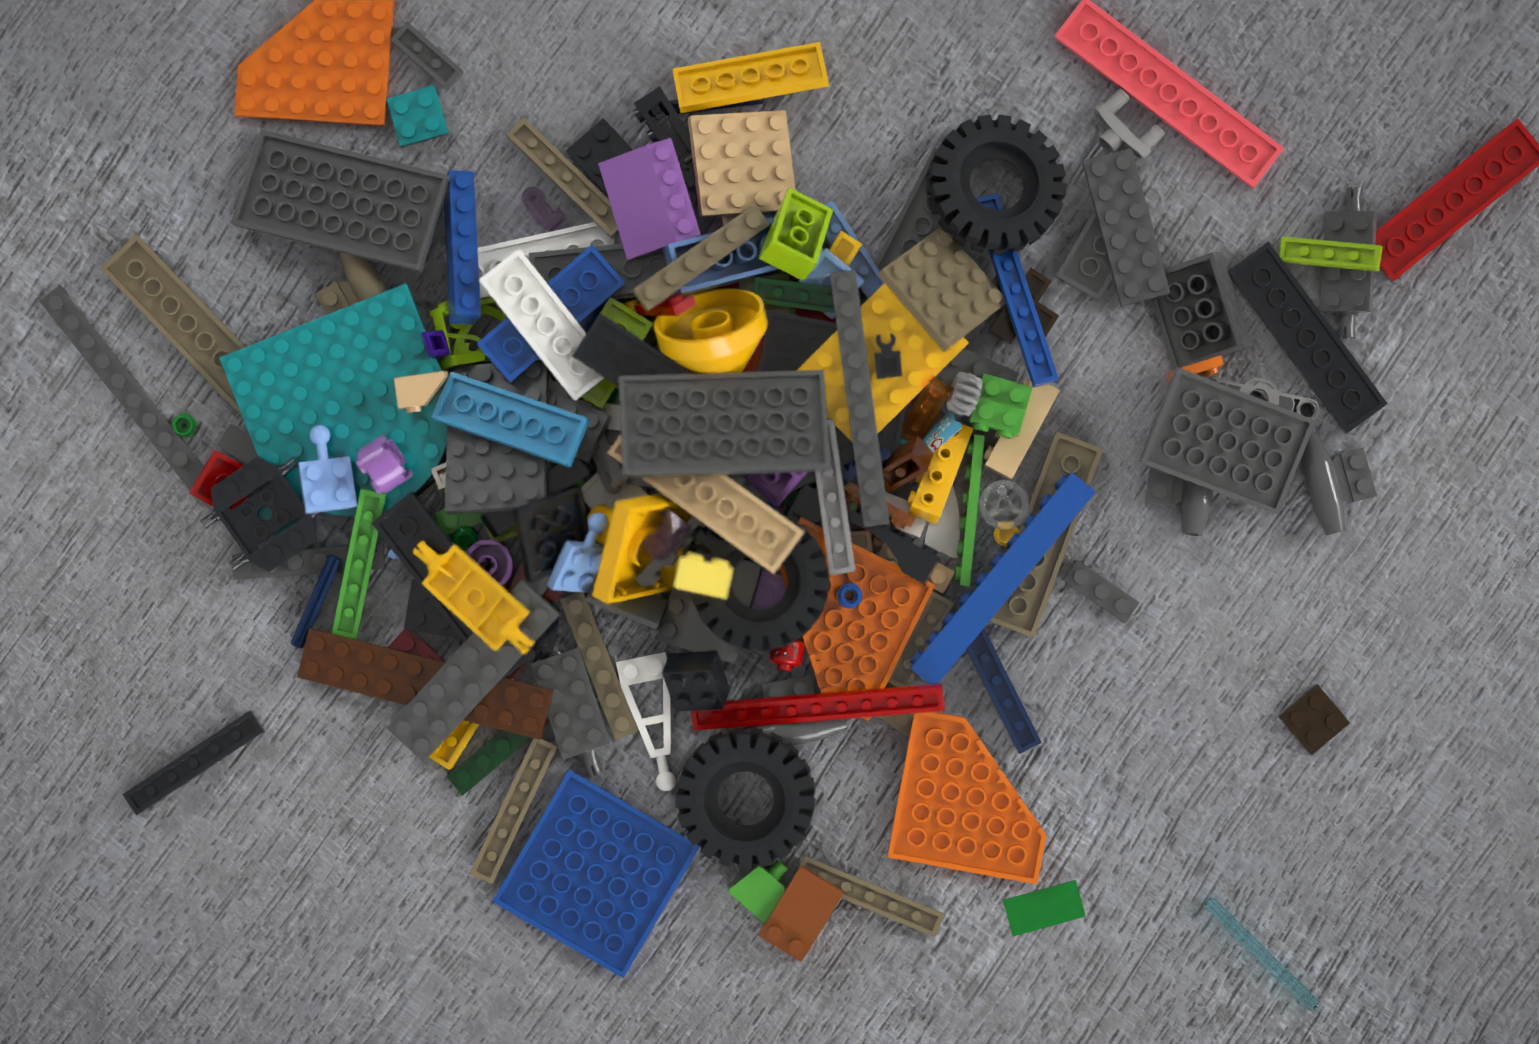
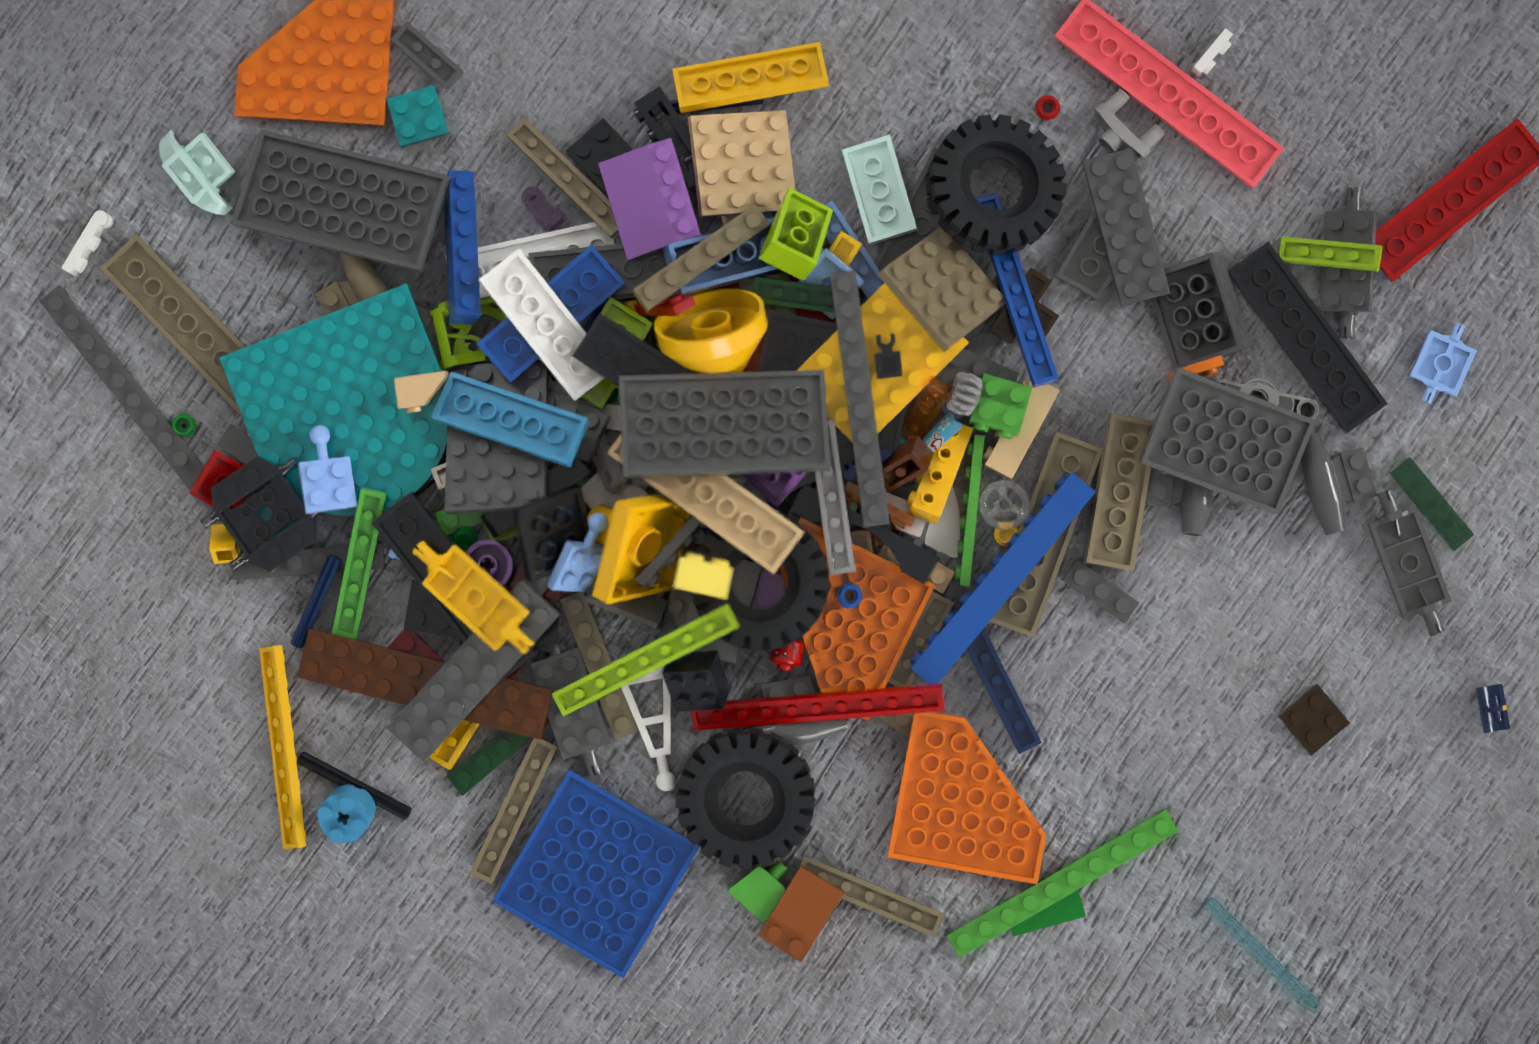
(87, 242): none -> white plate
(193, 762): black plate -> none
(197, 171): none -> light aqua plate
(222, 545): none -> yellow brick
(282, 747): none -> yellow plate
(342, 778): none -> black axle
(346, 814): none -> dark azure brick
(384, 464): medium lavender brick -> none
(435, 344): dark purple slope -> none
(646, 659): none -> lime plate
(666, 536): leg -> none
(879, 190): none -> light aqua plate
(1053, 102): none -> red plate
(1062, 883): none -> bright green plate
(1119, 494): none -> dark tan plate
(1206, 62): none -> white plate
(1409, 562): none -> dark grey plate
(1431, 503): none -> clear green tile
(1442, 363): none -> light blue plate
(1492, 708): none -> dark blue hips

